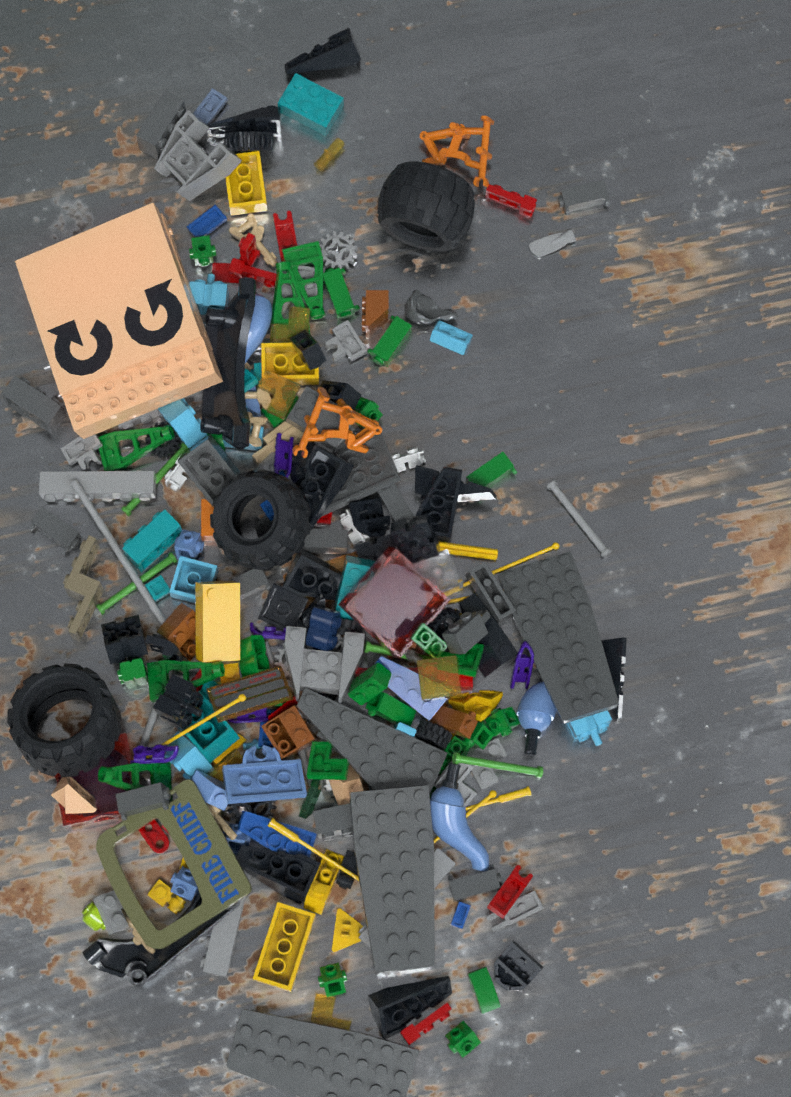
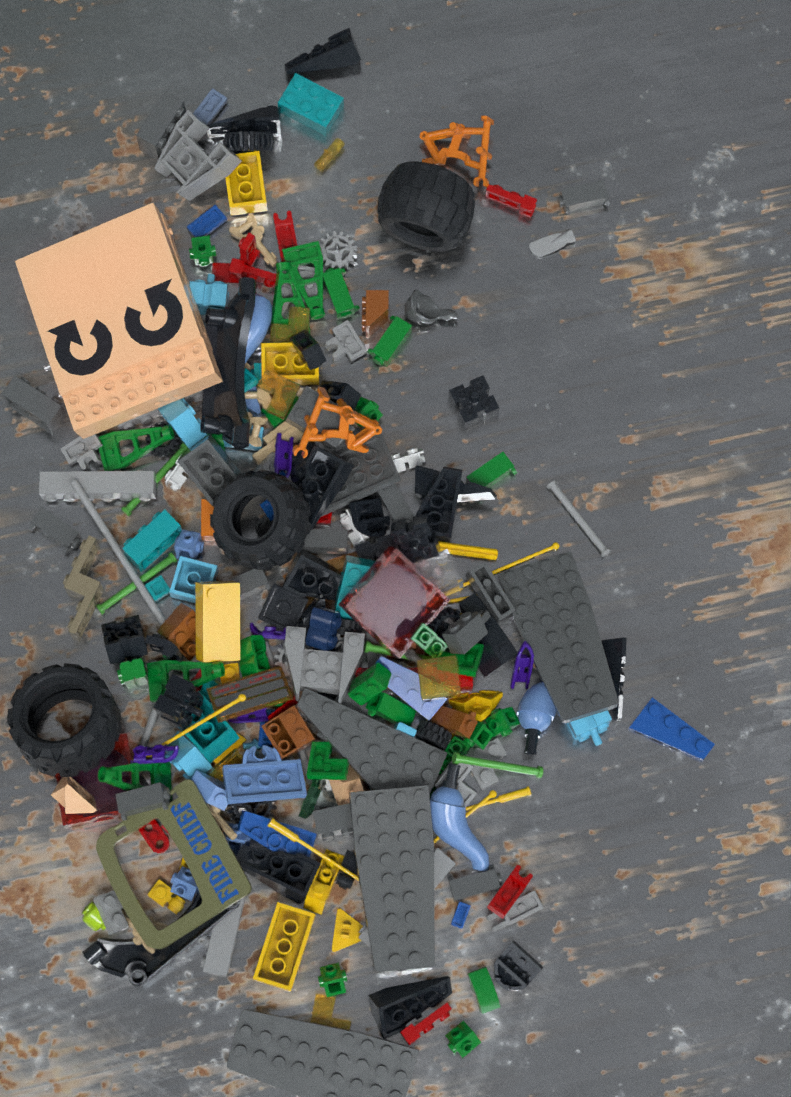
(450, 337): medium azure slope -> none
(473, 402): none -> black brick
(664, 726): none -> blue wing

